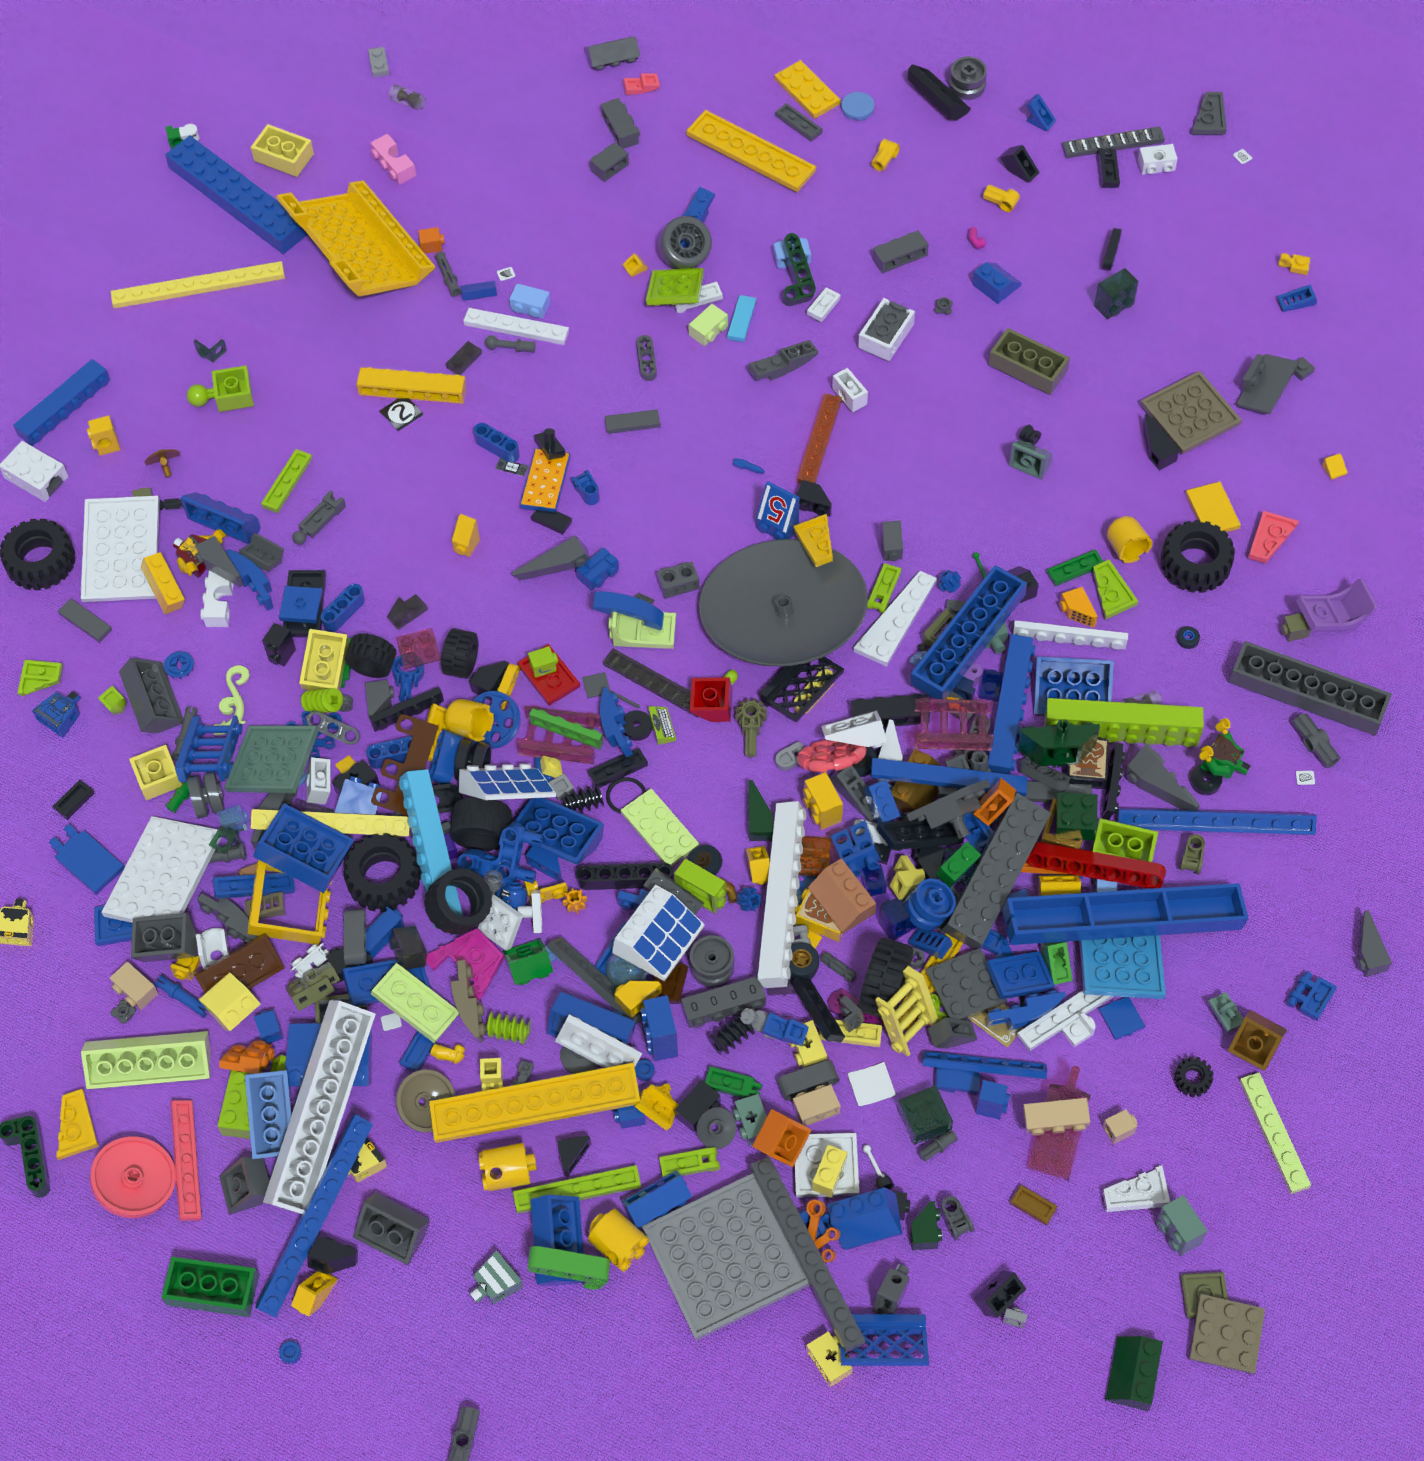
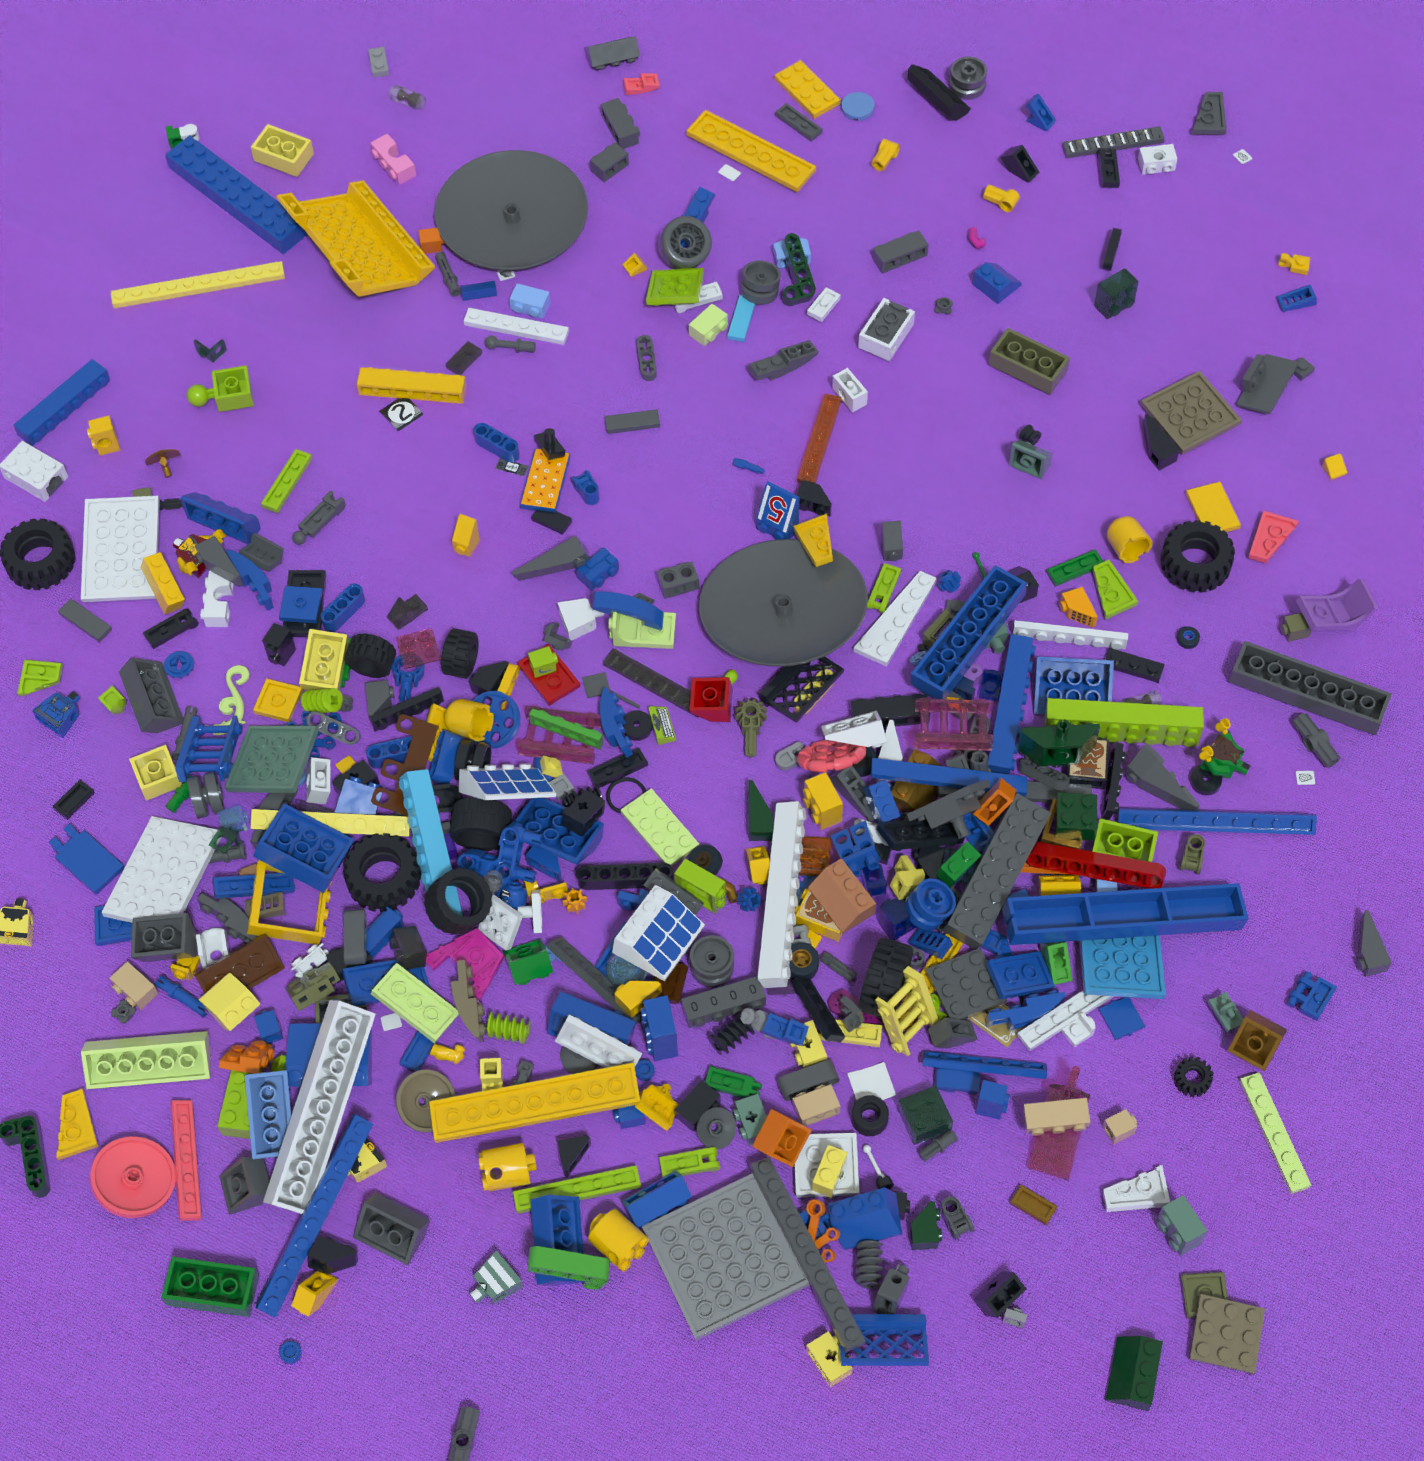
(170, 628): none -> black plate
(277, 700): none -> yellow plate
(511, 210): none -> dark grey dish
(558, 642): none -> dark grey bracket
(578, 617): none -> white torso
(583, 813): none -> black brick
(729, 172): none -> white sticker
(760, 282): none -> dark grey wheel
(867, 1264): none -> dark grey piece
(873, 1103): none -> black tyre
(1135, 665): none -> black plate

